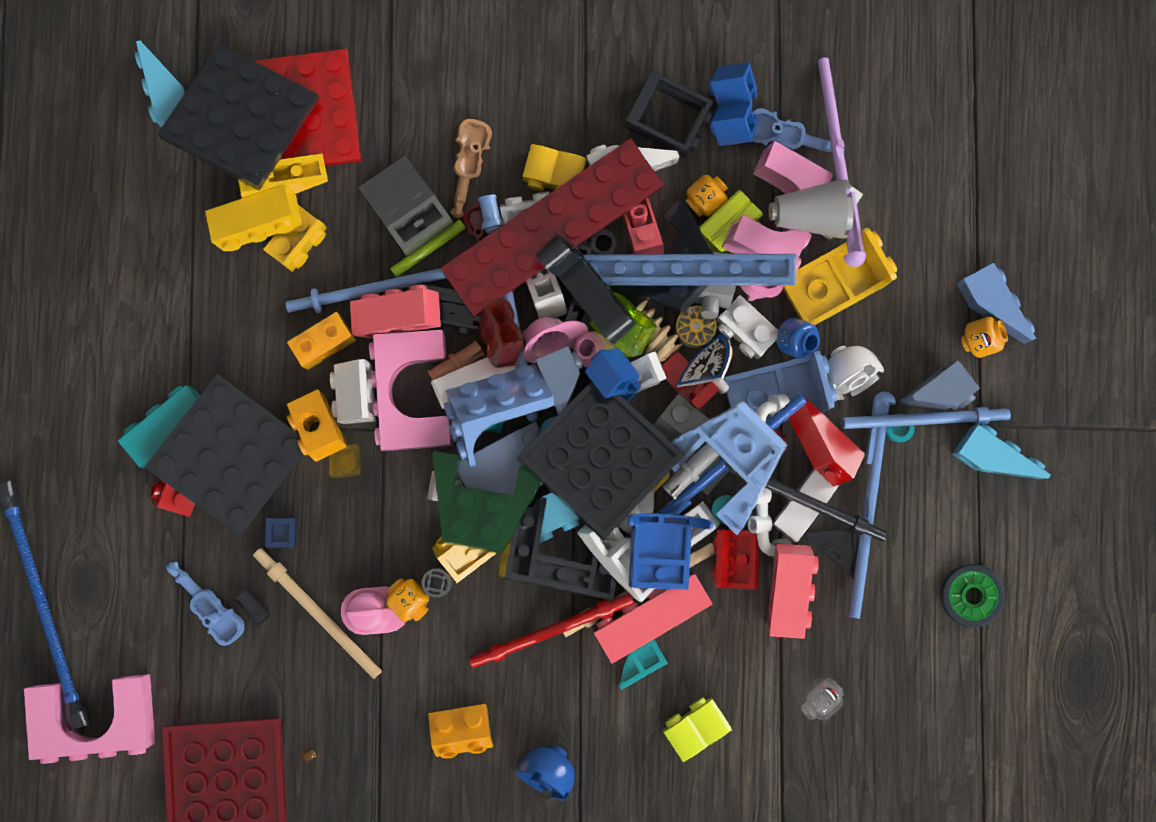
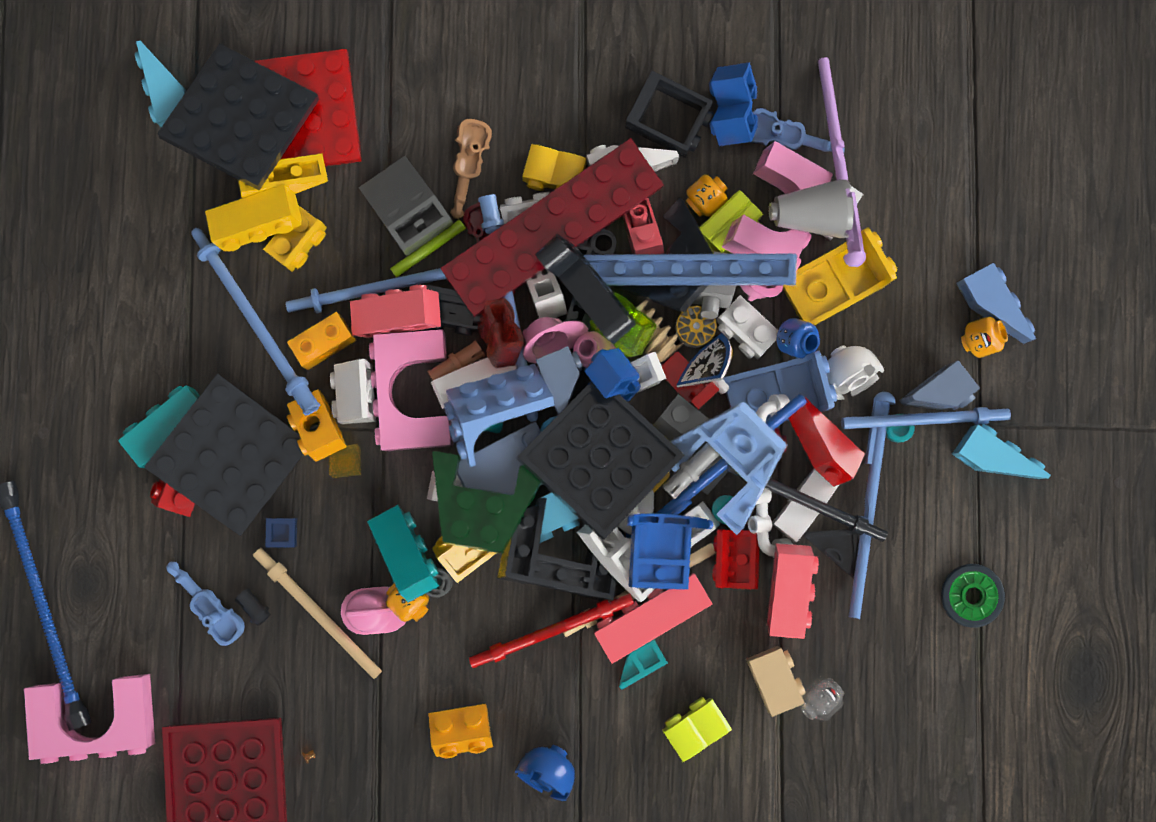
(296, 385): none -> medium blue bar
(404, 553): none -> teal brick
(775, 680): none -> tan brick

